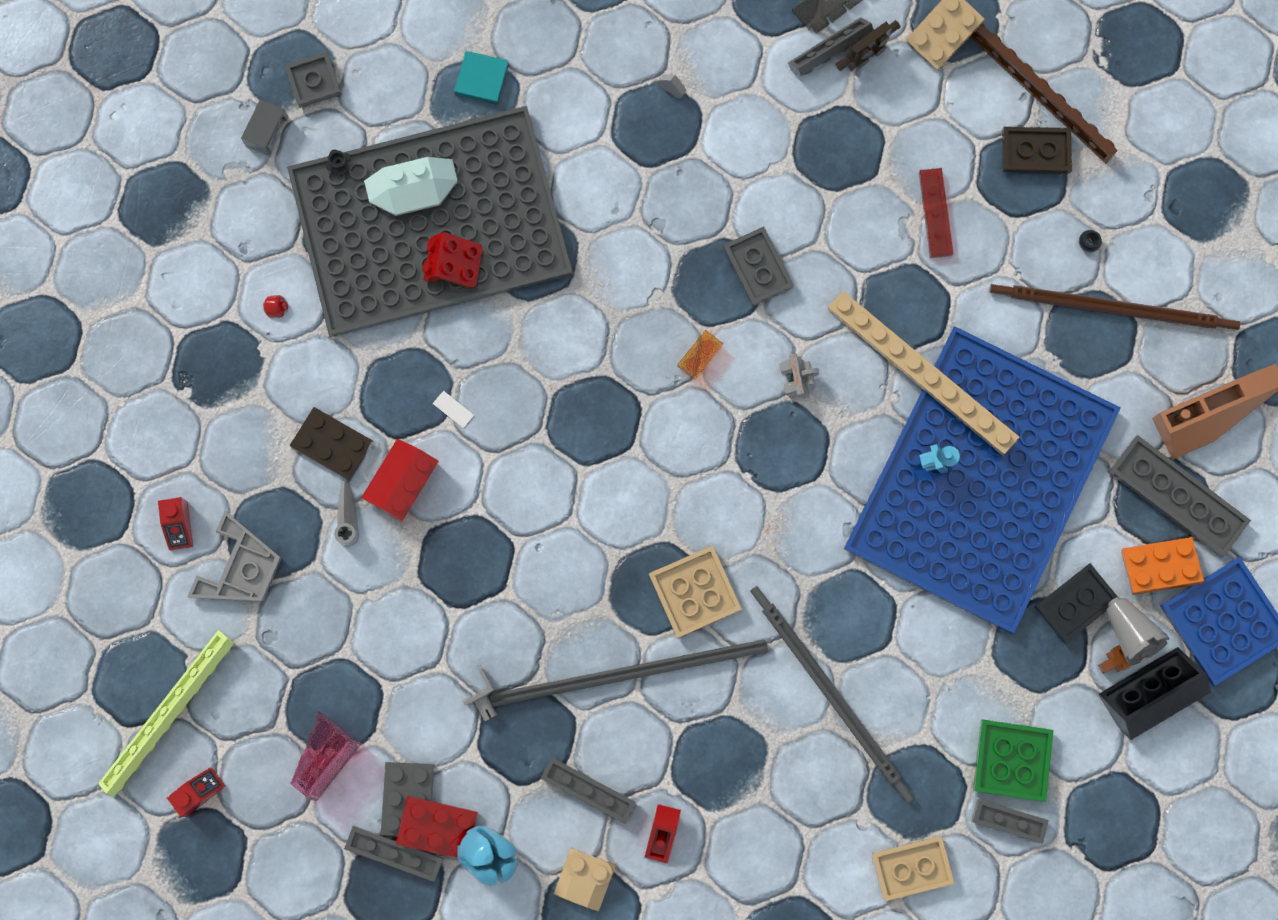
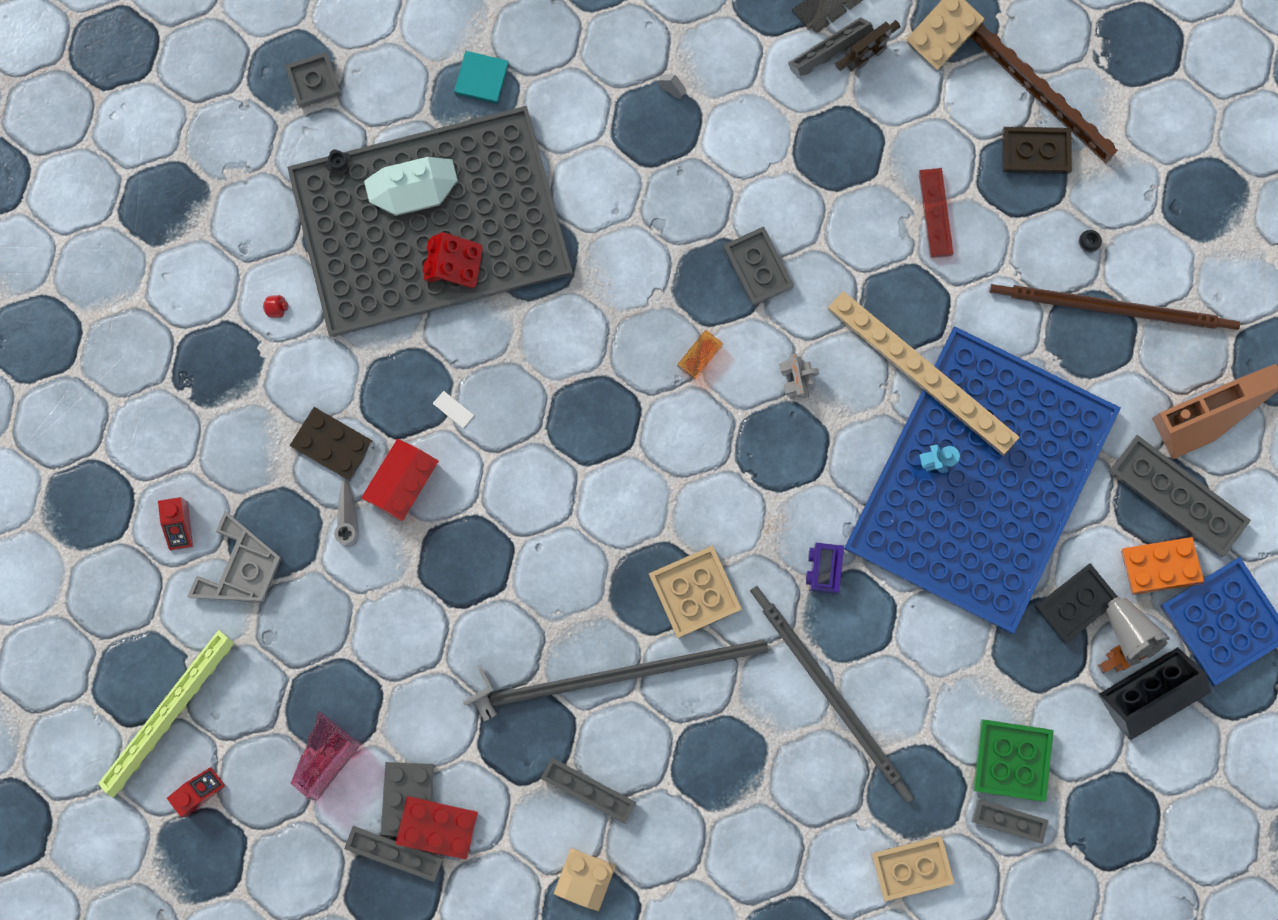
(263, 126): dark grey panel -> none
(487, 855): medium azure cylinder -> none
(662, 833): red slope -> none
(835, 571): none -> dark purple window

